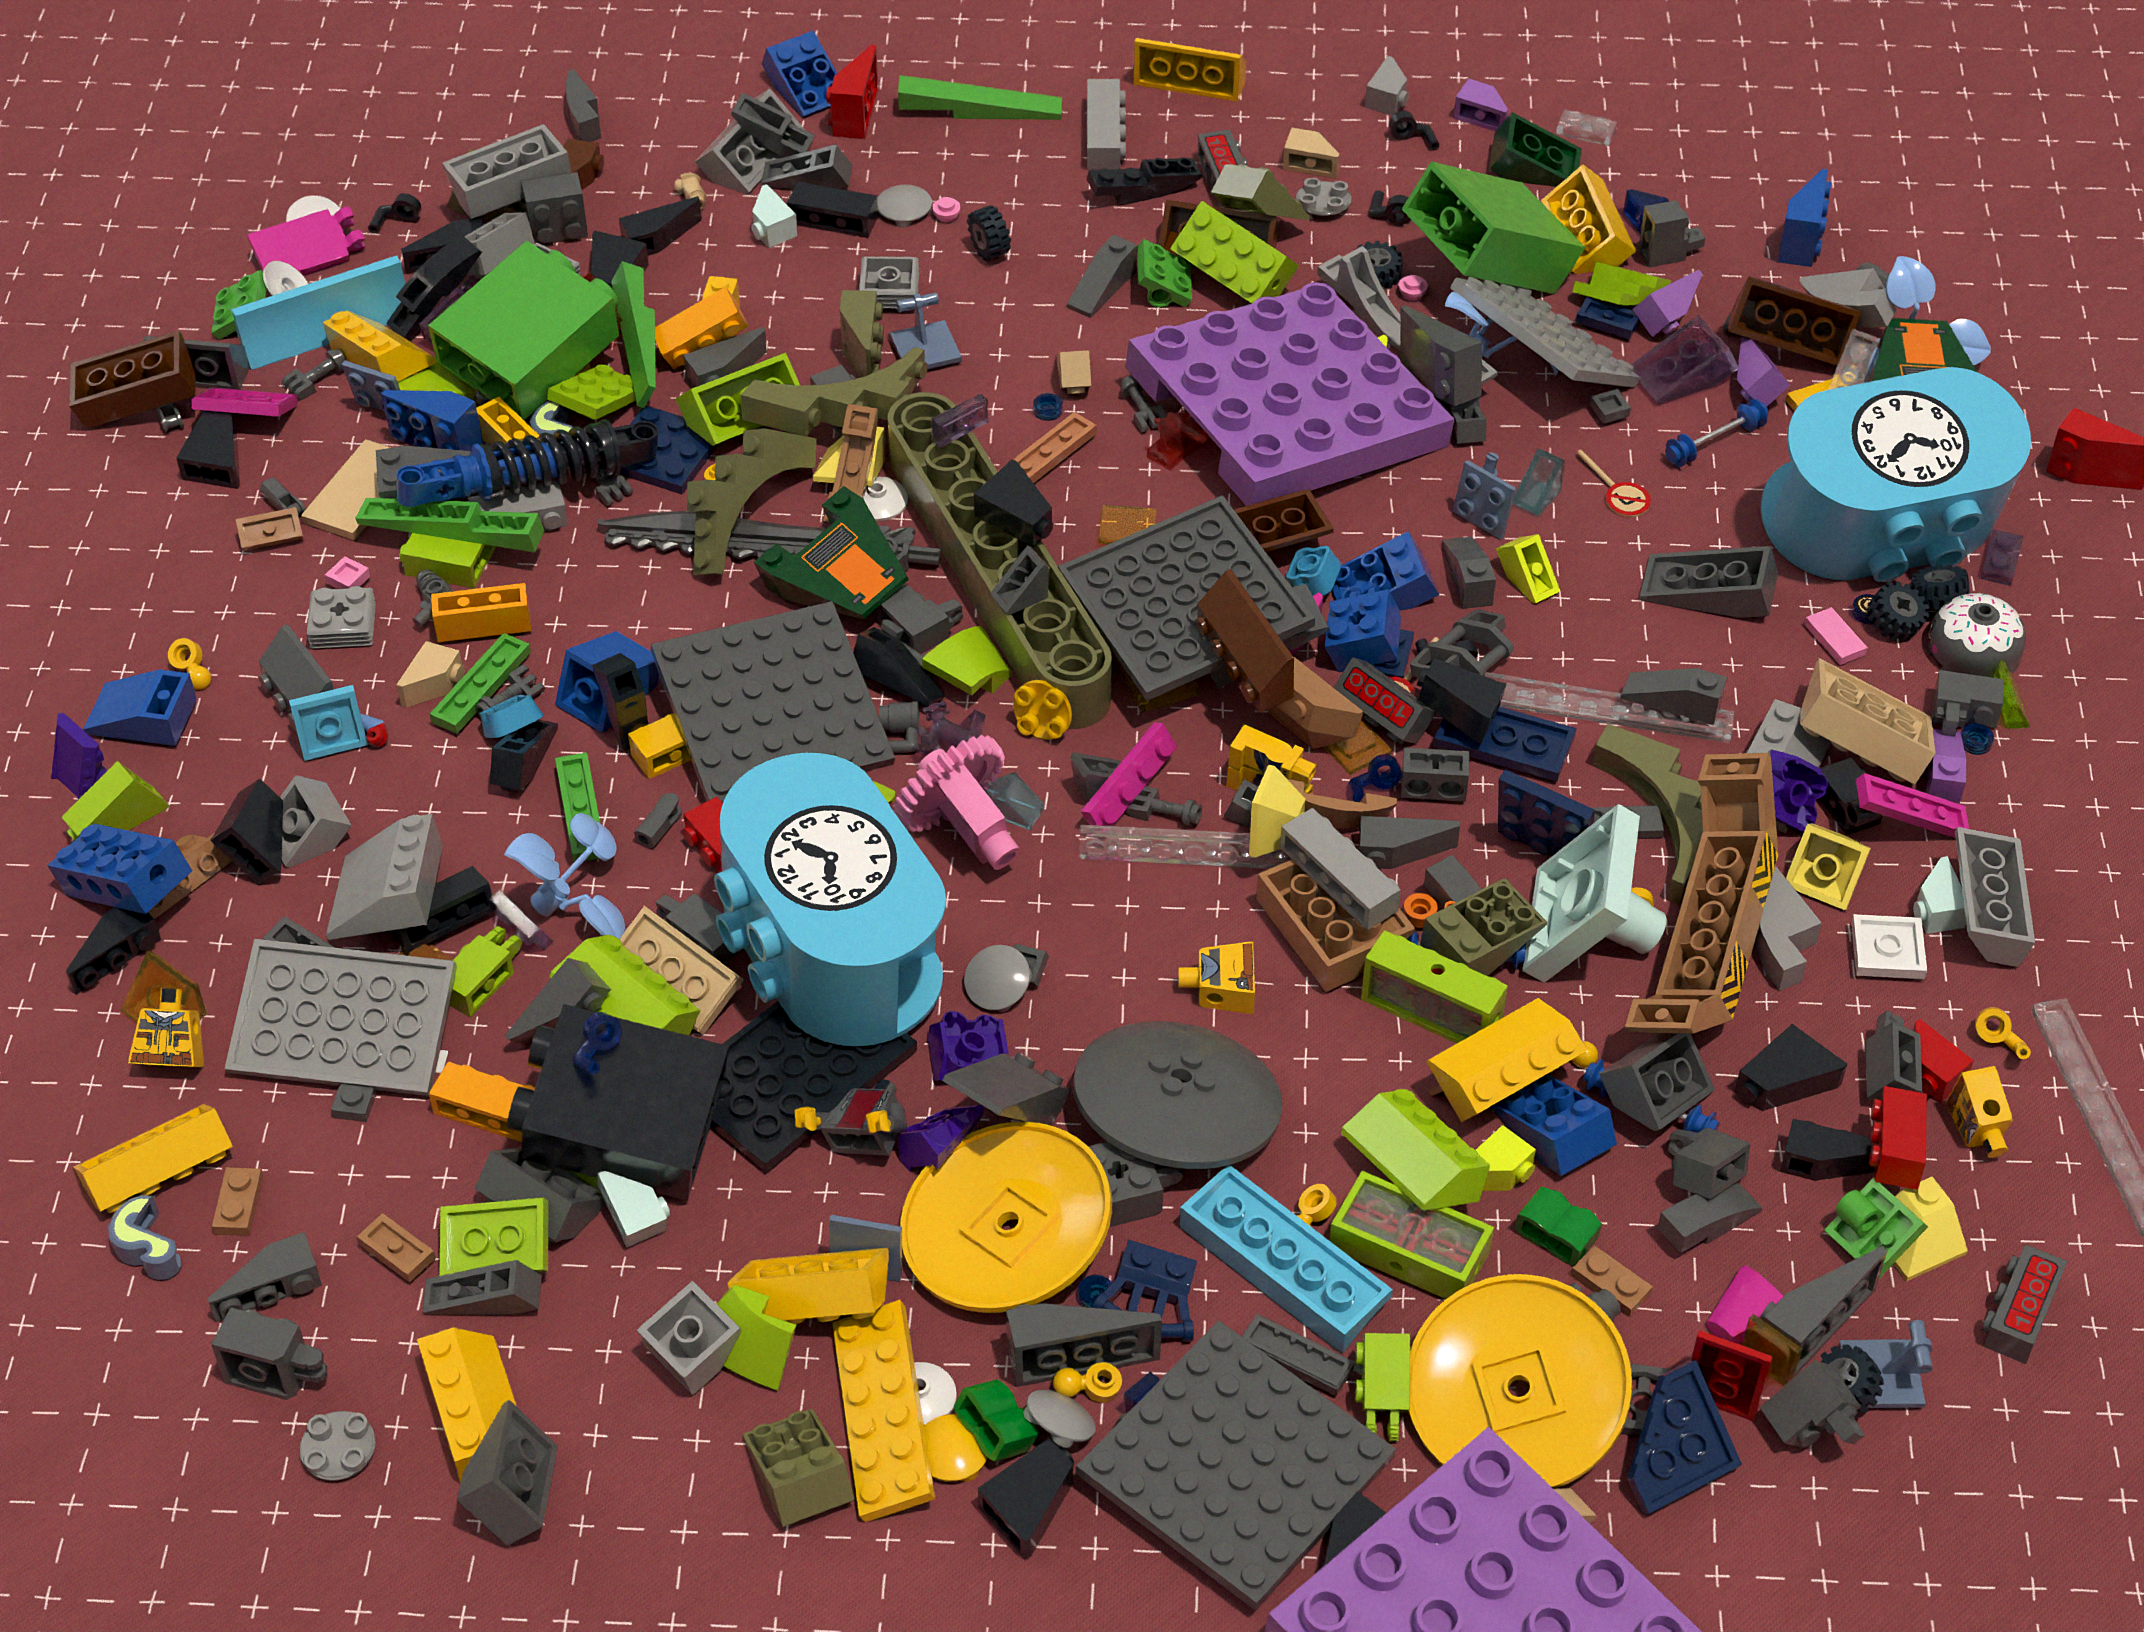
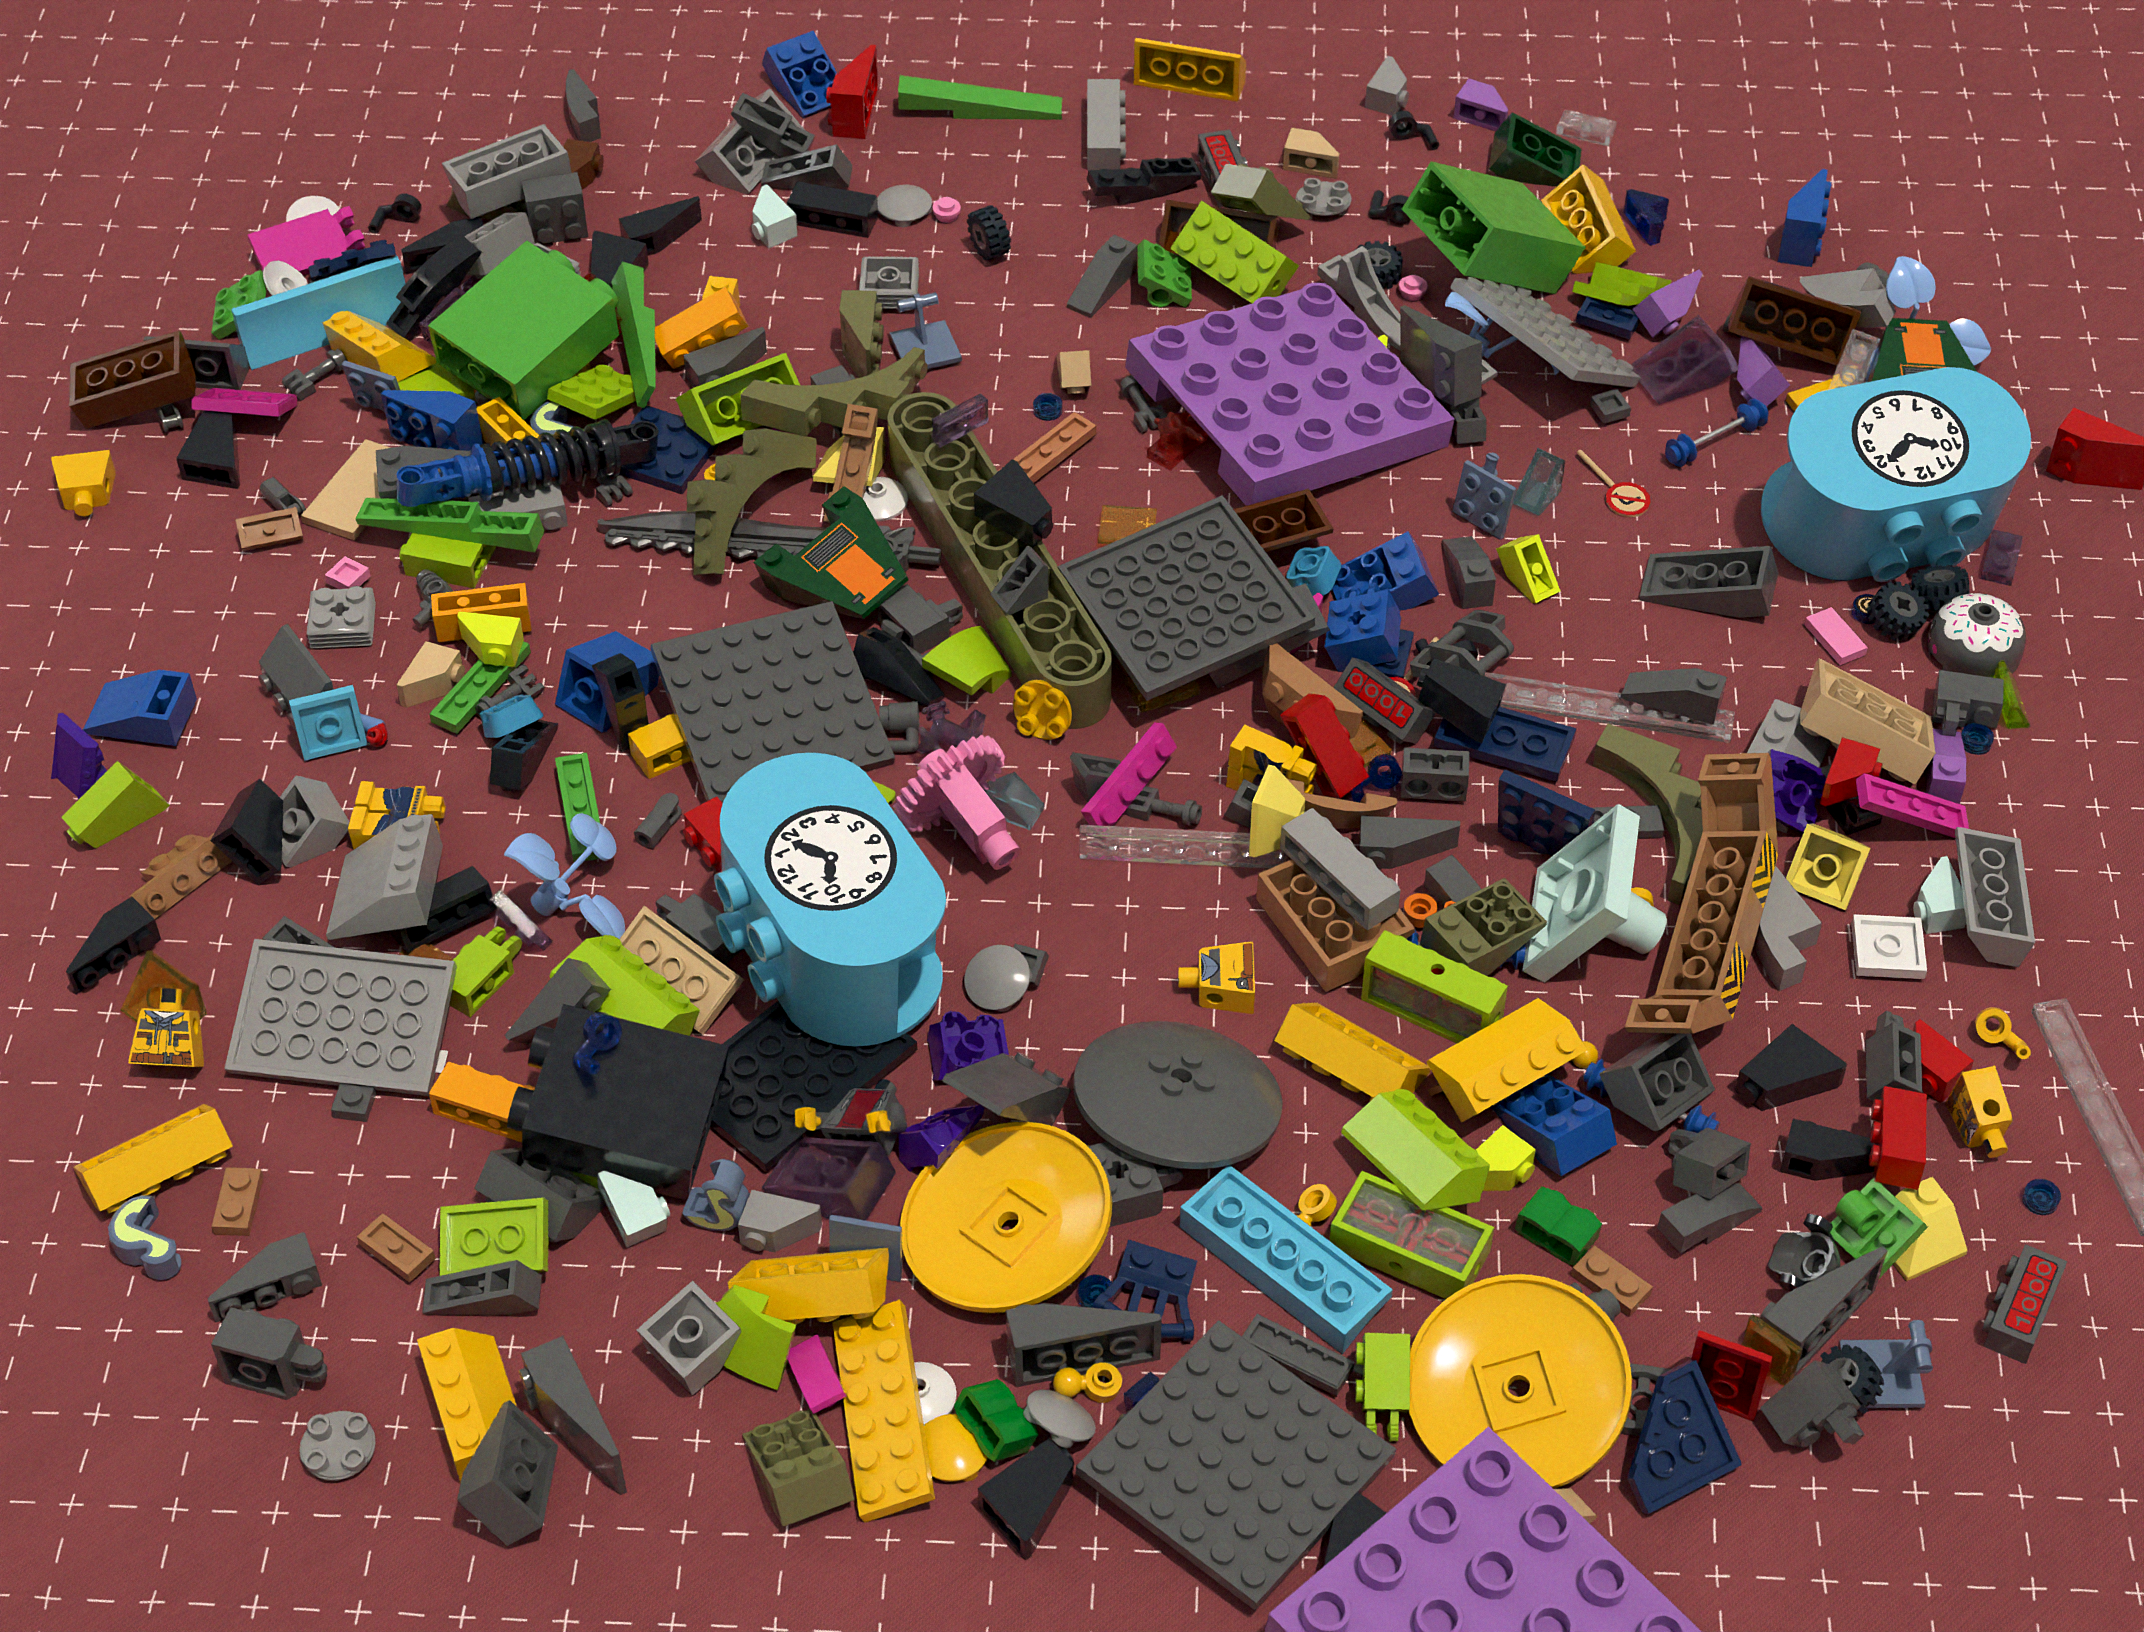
(84, 480): none -> yellow torso
(119, 868): blue brick -> none
(177, 652): yellow plate -> none
(351, 260): none -> dark blue plate
(381, 807): none -> yellow hips
(492, 637): none -> neon yellow slope
(567, 1407): none -> dark grey slope
(690, 186): tan arm -> none
(718, 1201): none -> sand blue animal
(776, 1221): none -> light grey slope
(815, 1374): none -> dark pink slope
(833, 1173): none -> clear purple slope
(1246, 643): reddish brown slope -> none
(1325, 743): none -> red brick
(1348, 1051): none -> yellow slope
(1666, 235): dark grey hinge -> none
(1745, 1296): dark pink slope -> none
(1805, 1255): none -> dark grey cap
(1848, 764): none -> red slope
(2041, 1197): none -> clear blue tile

